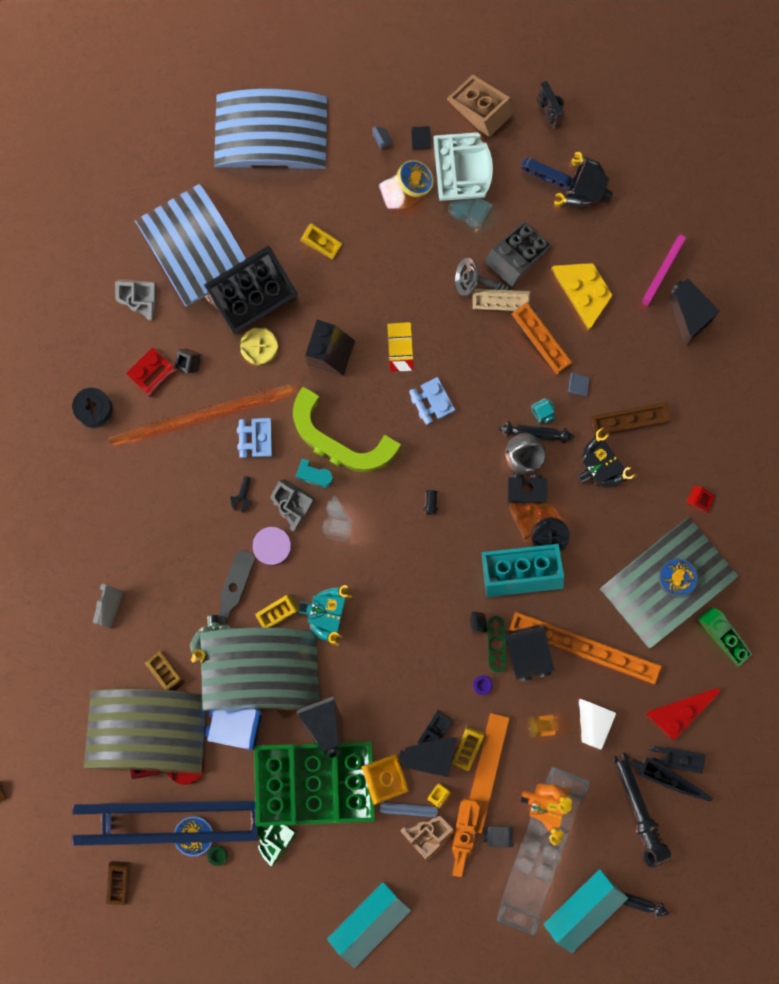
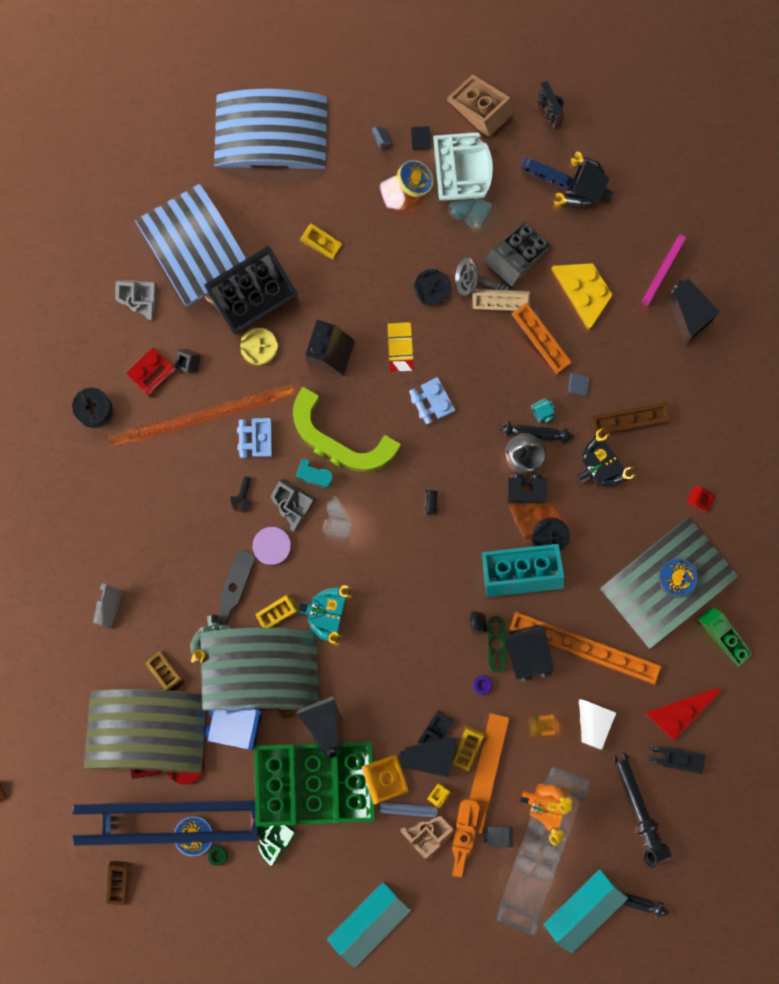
(432, 287): none -> black tile
(667, 778): black piece -> none

